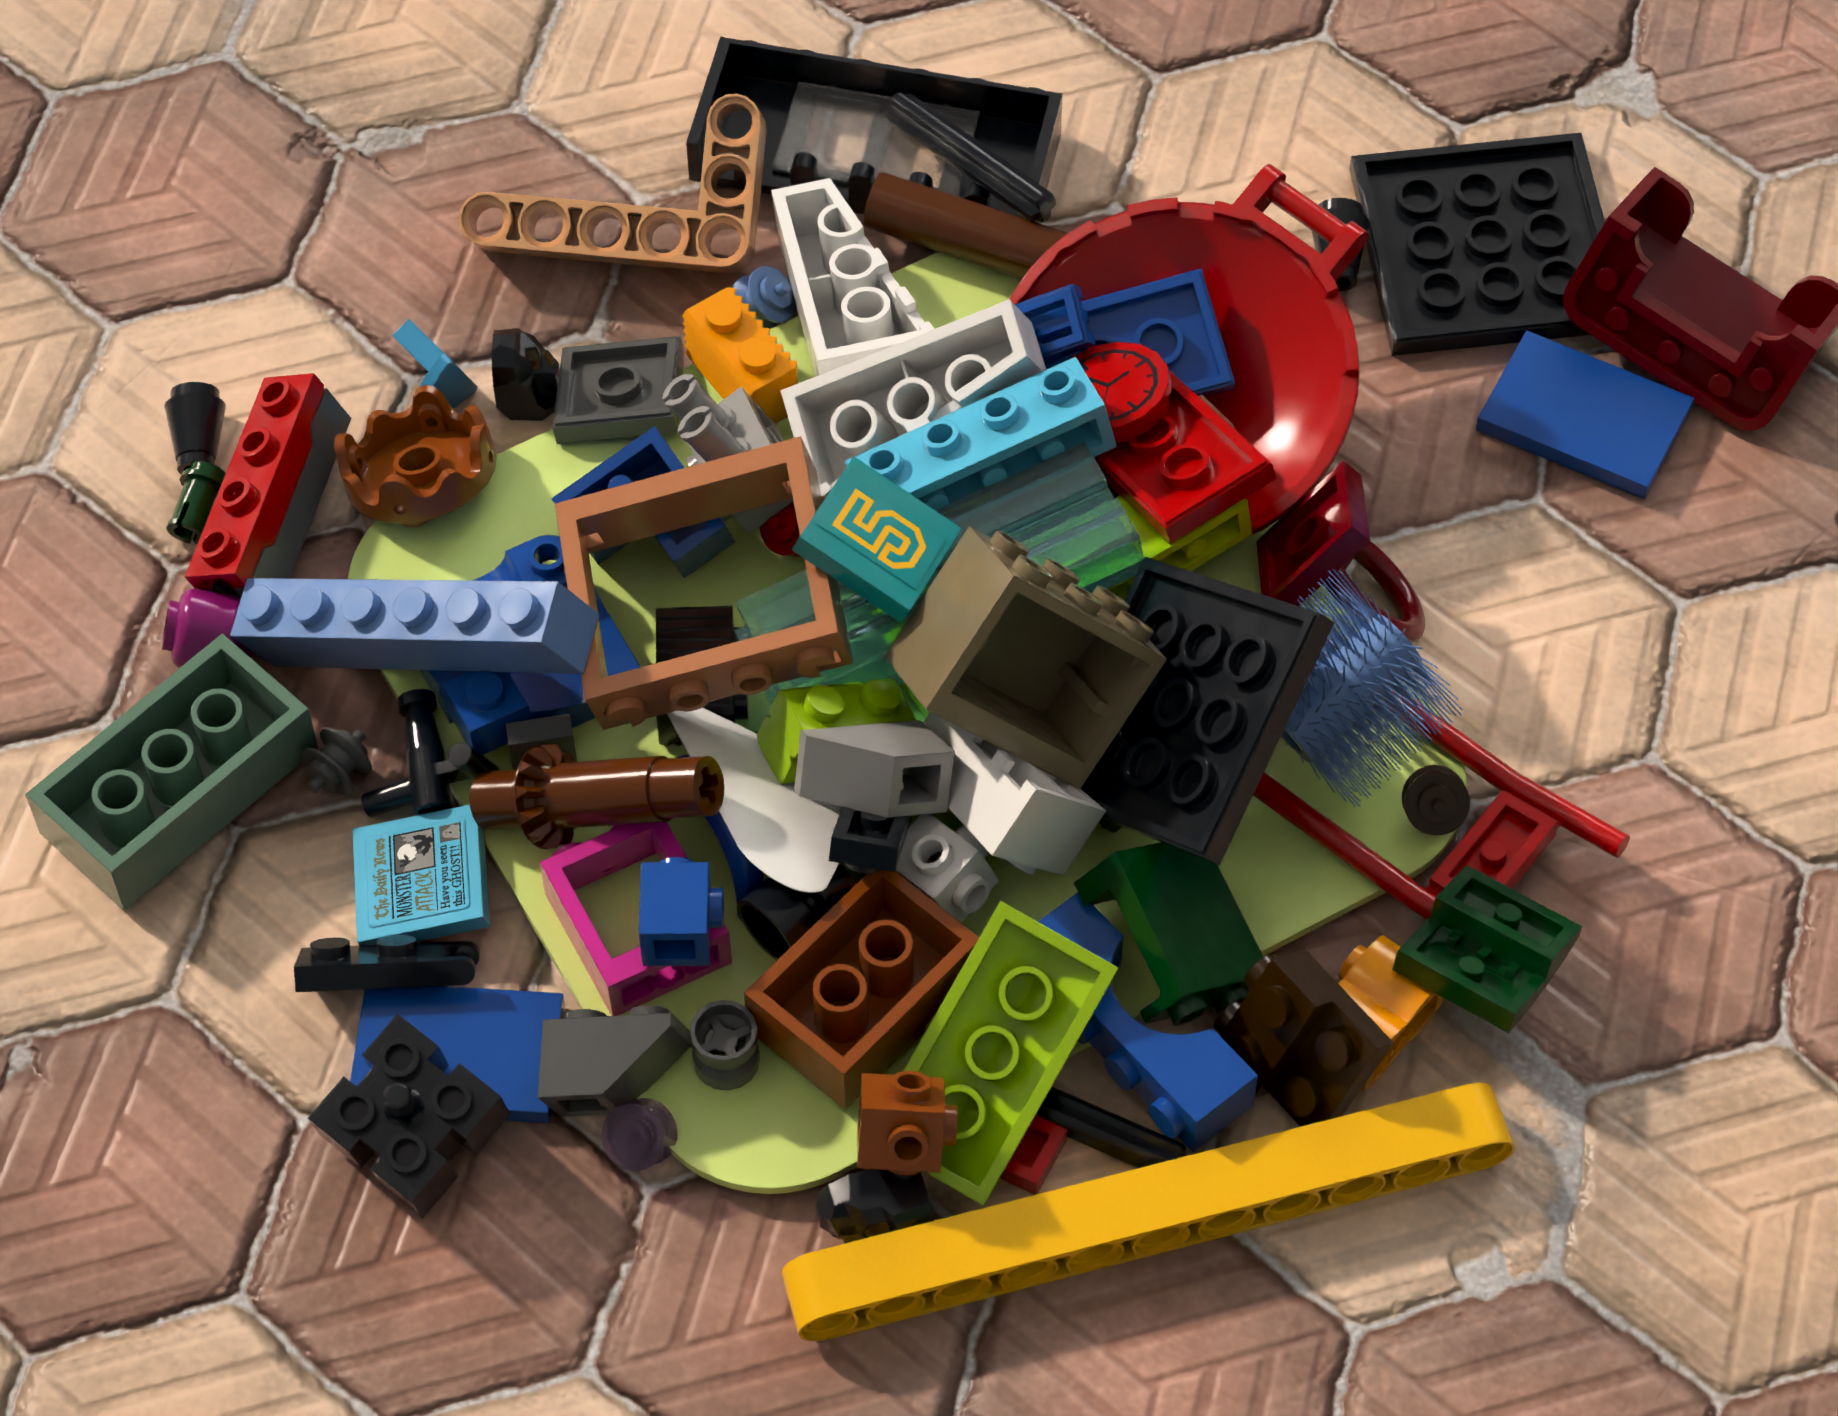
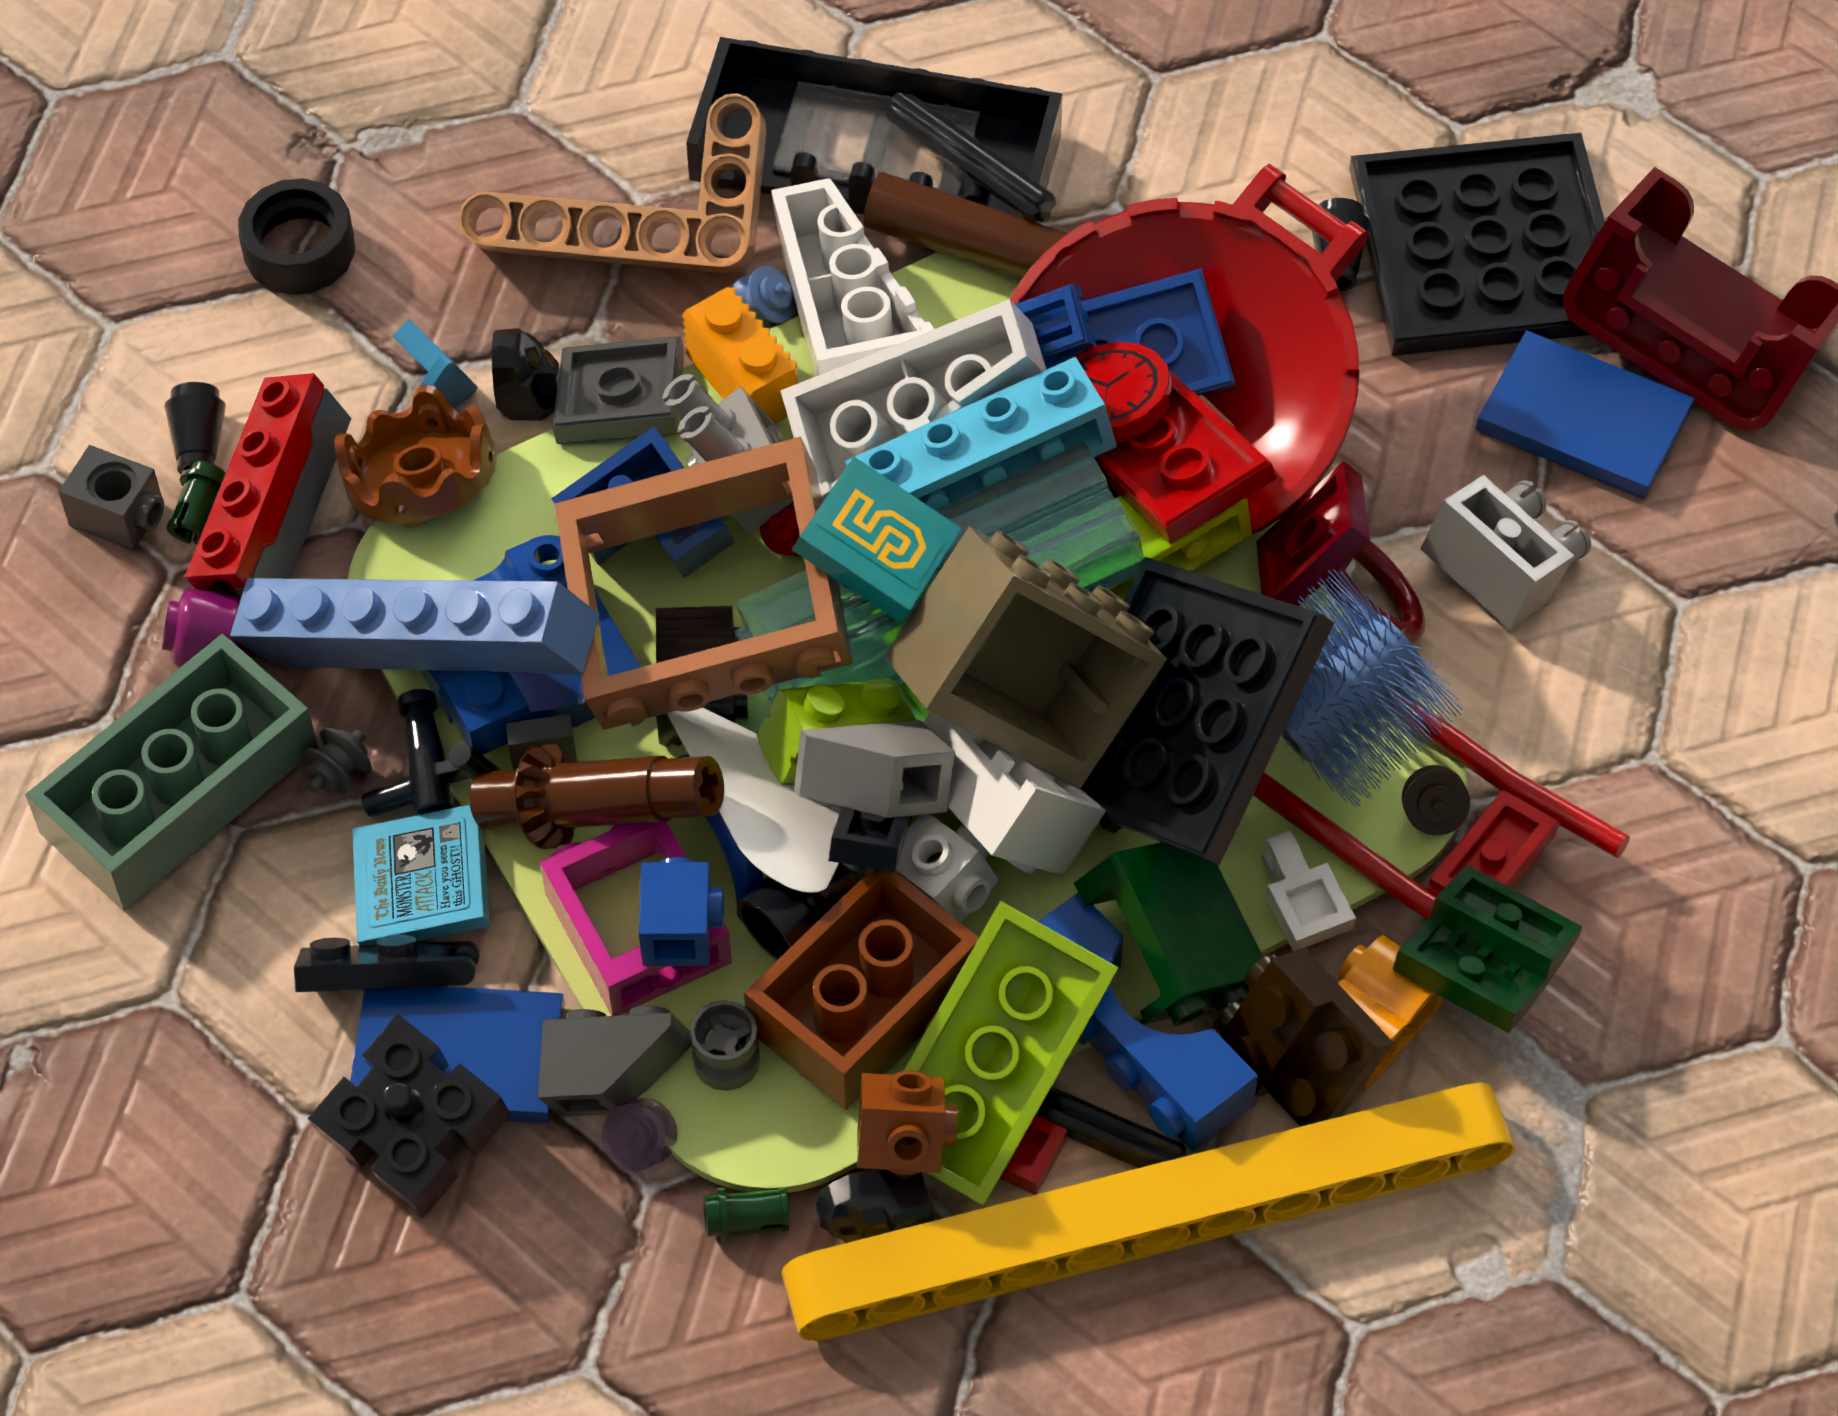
(98, 481): none -> dark grey brick
(290, 201): none -> black tyre
(745, 1212): none -> dark green pin
(1304, 899): none -> white plate
(1500, 551): none -> light grey brick

